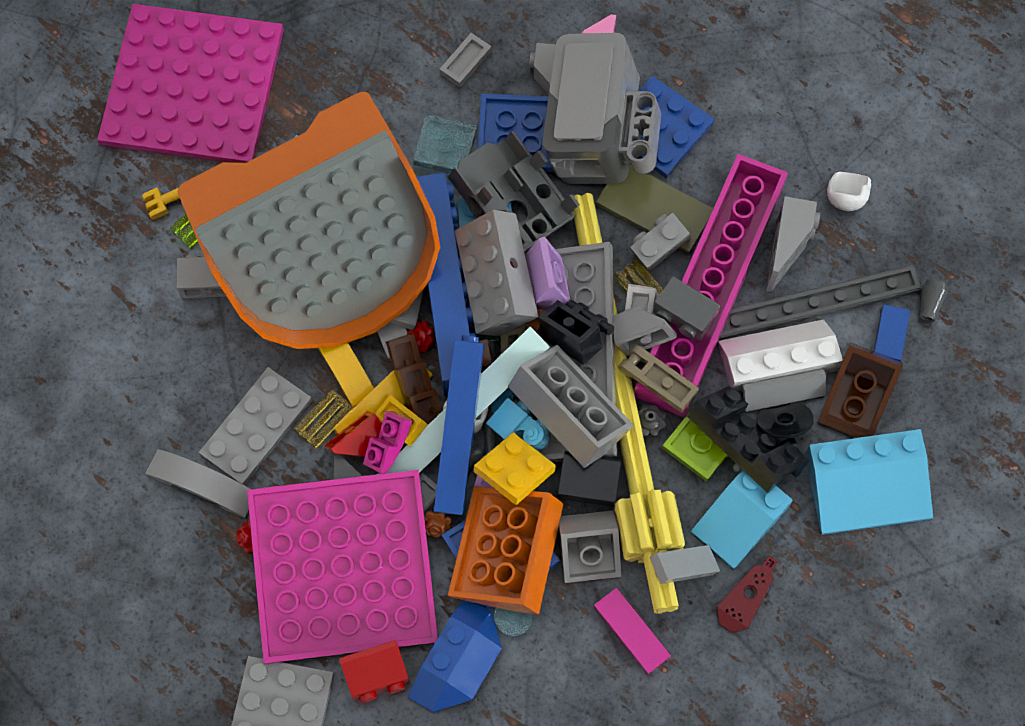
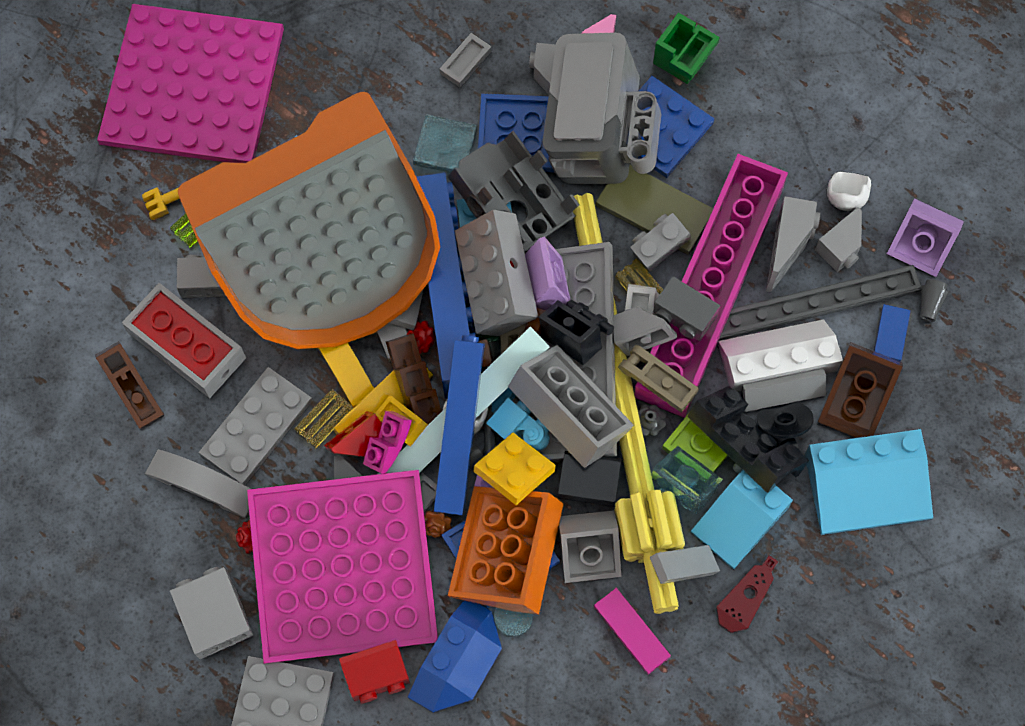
(129, 384): none -> reddish brown slope
(184, 340): none -> brick
(211, 612): none -> light grey brick
(684, 48): none -> green plate
(686, 478): none -> clear light blue slope
(842, 242): none -> light grey slope
(925, 237): none -> lavender slope

